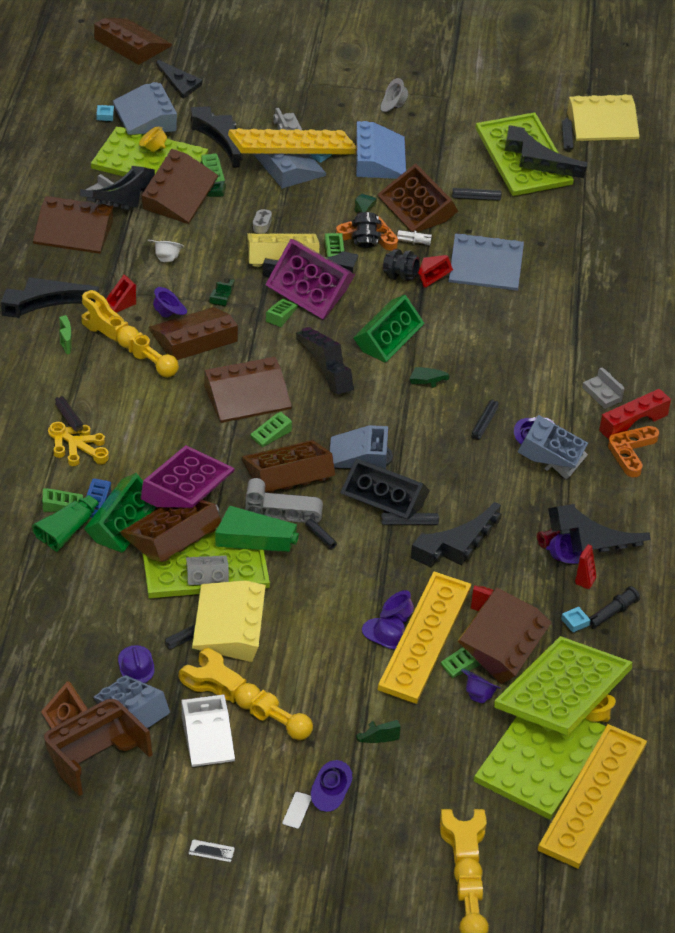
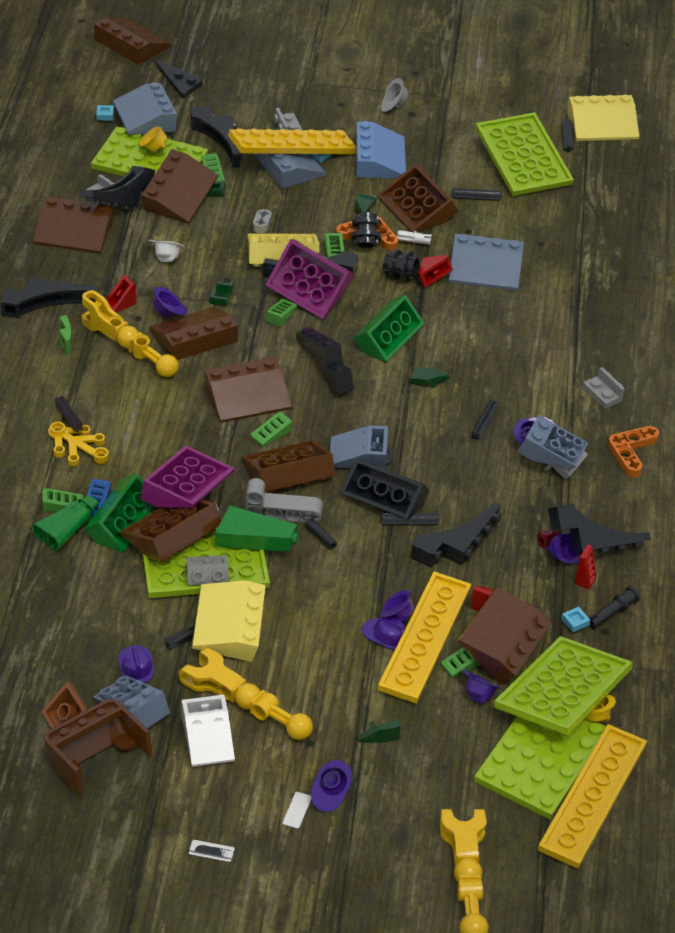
(540, 158): black arch -> none
(620, 419): red arch -> none

